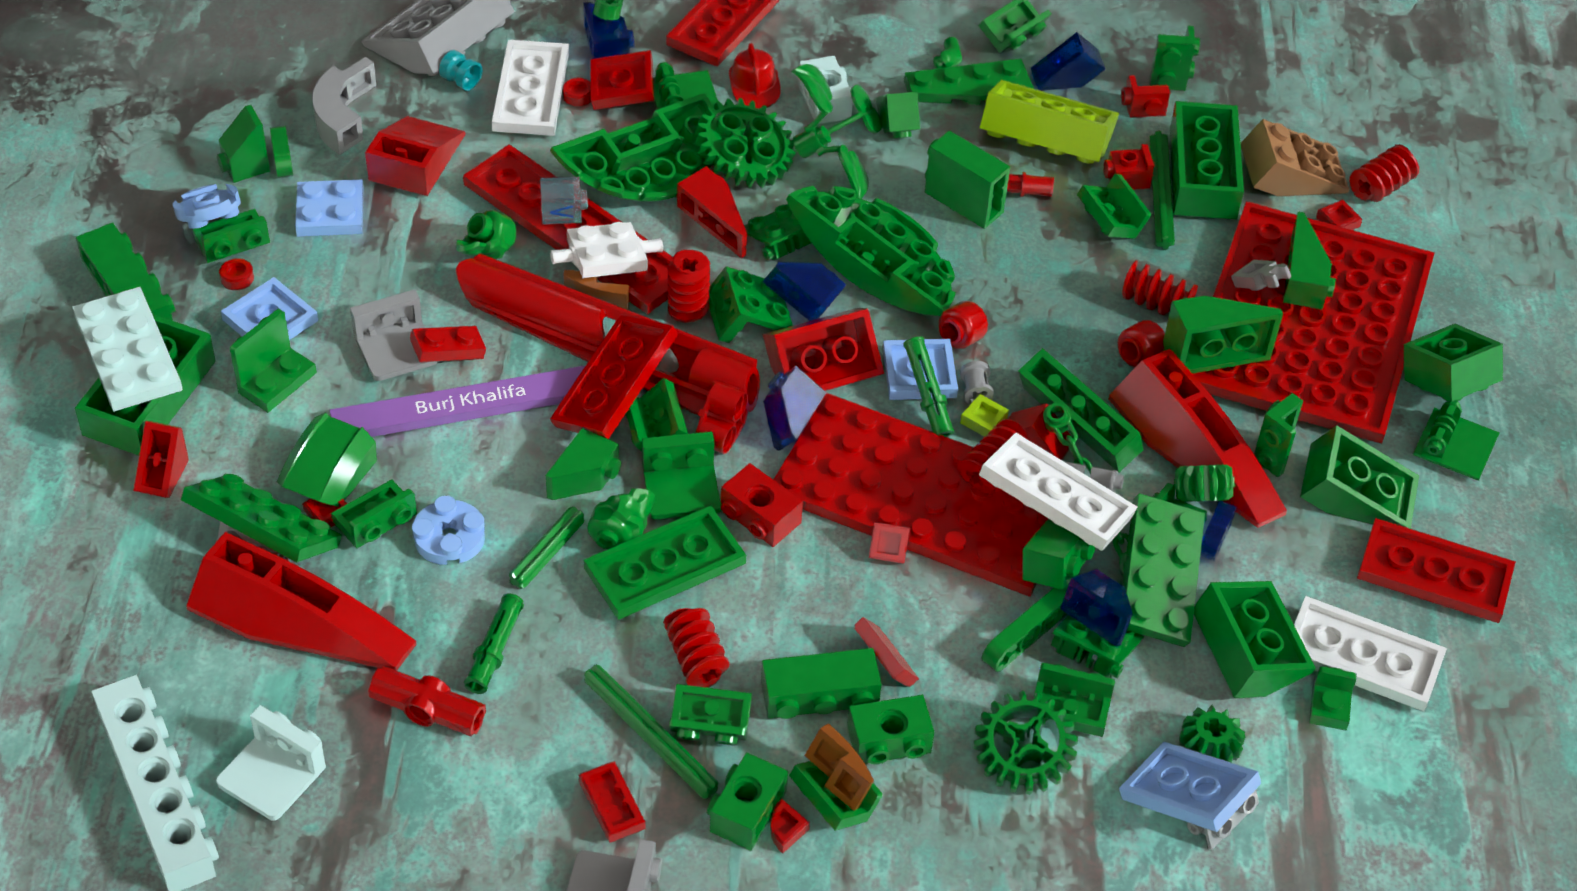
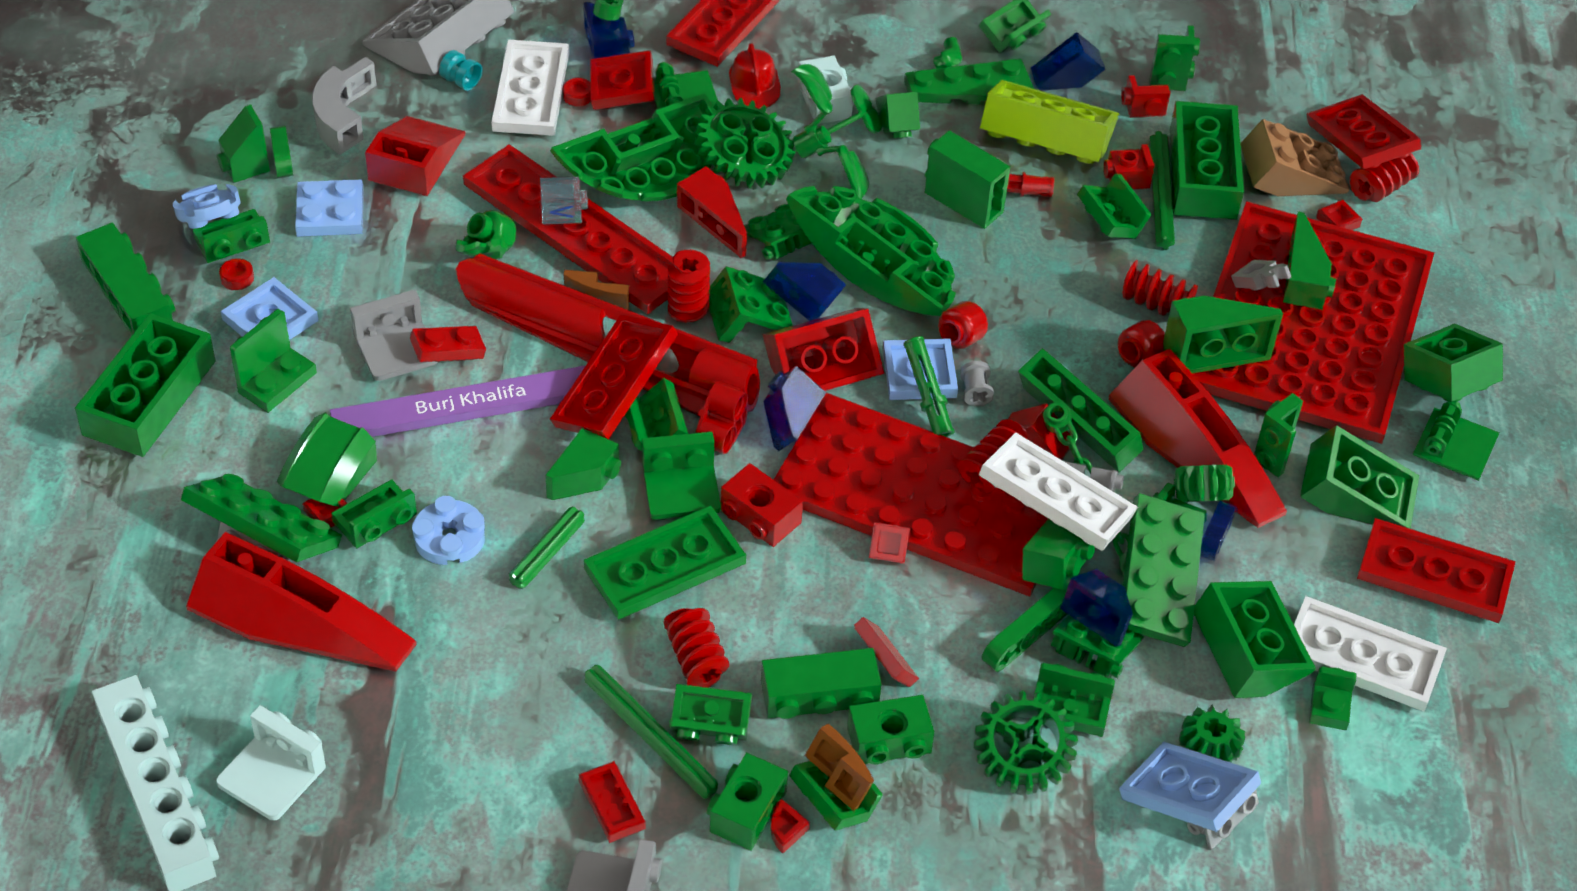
(127, 349): light aqua plate -> none
(160, 459): red slope -> none
(427, 701): red piece -> none
(489, 654): green pin -> none
(606, 250): white plate -> none
(620, 517): green head -> none
(983, 415): lime plate -> none
(1364, 132): none -> red plate

